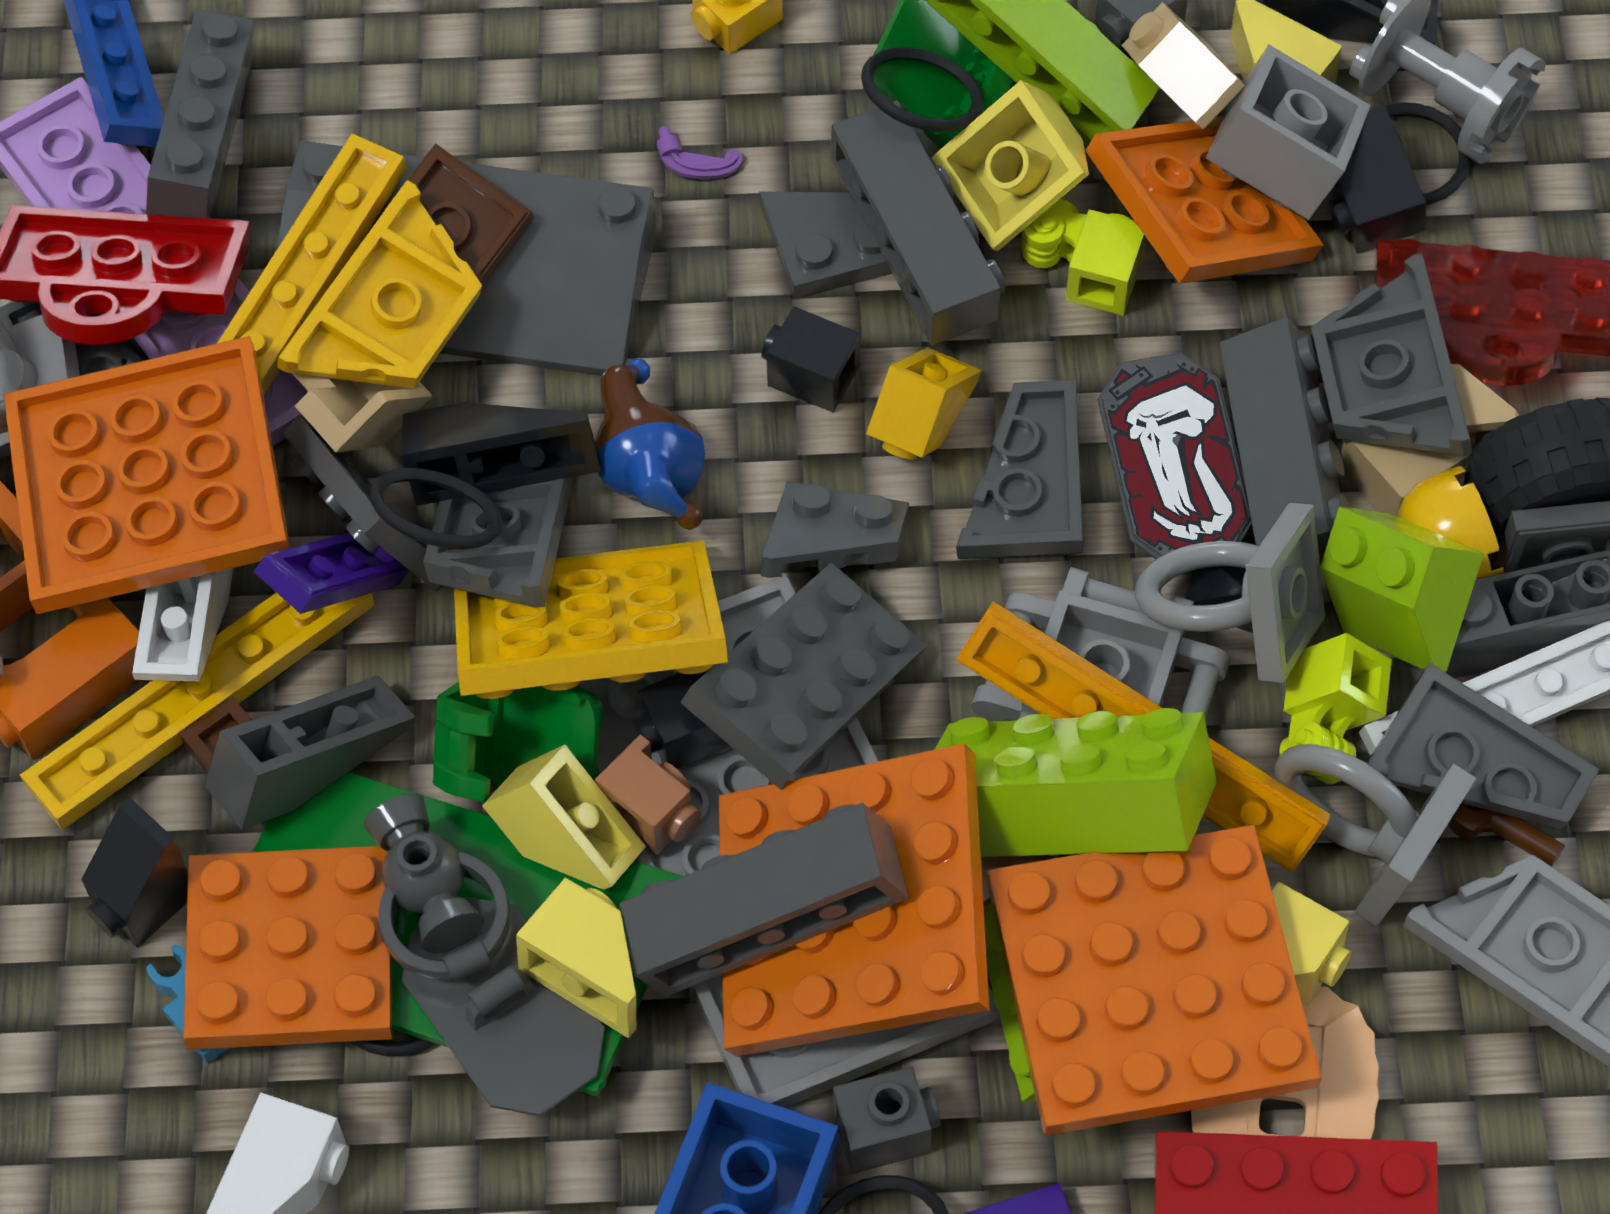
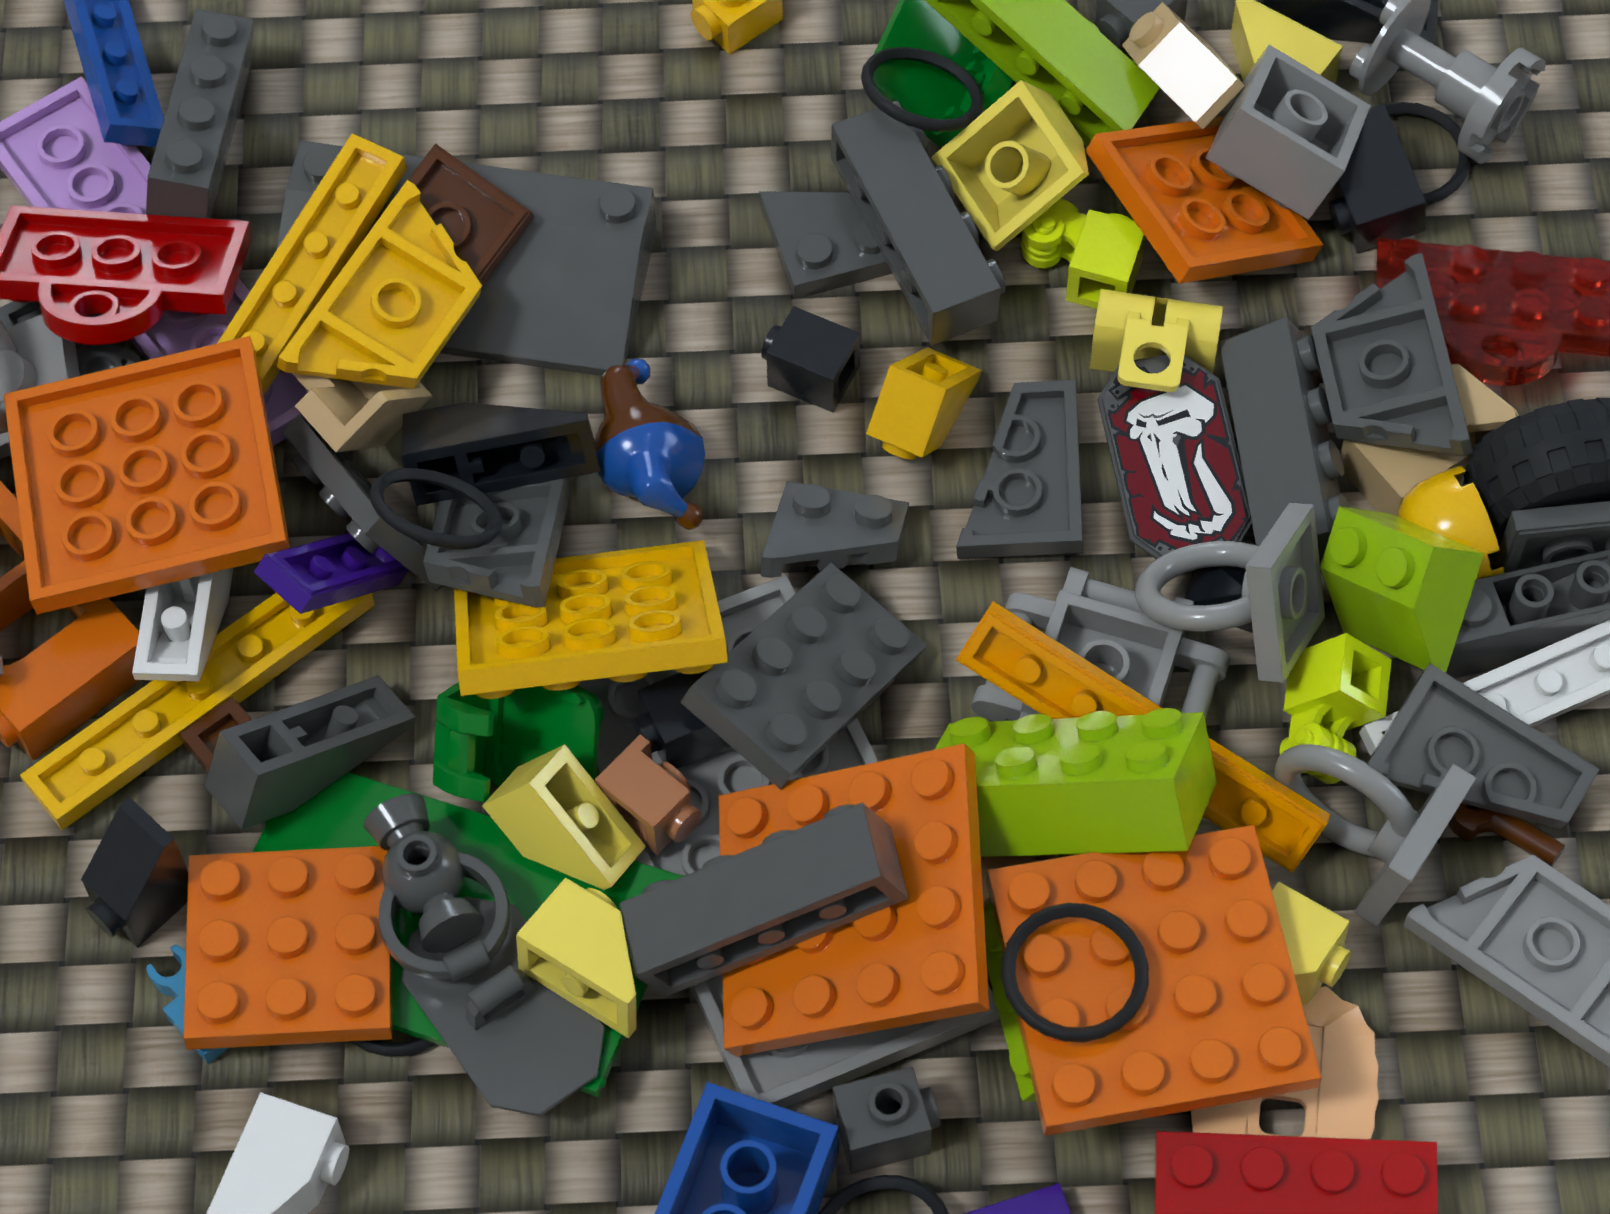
(694, 165): medium lavender piece -> none
(1057, 1031): none -> black tyre
(1150, 326): none -> light yellow piece

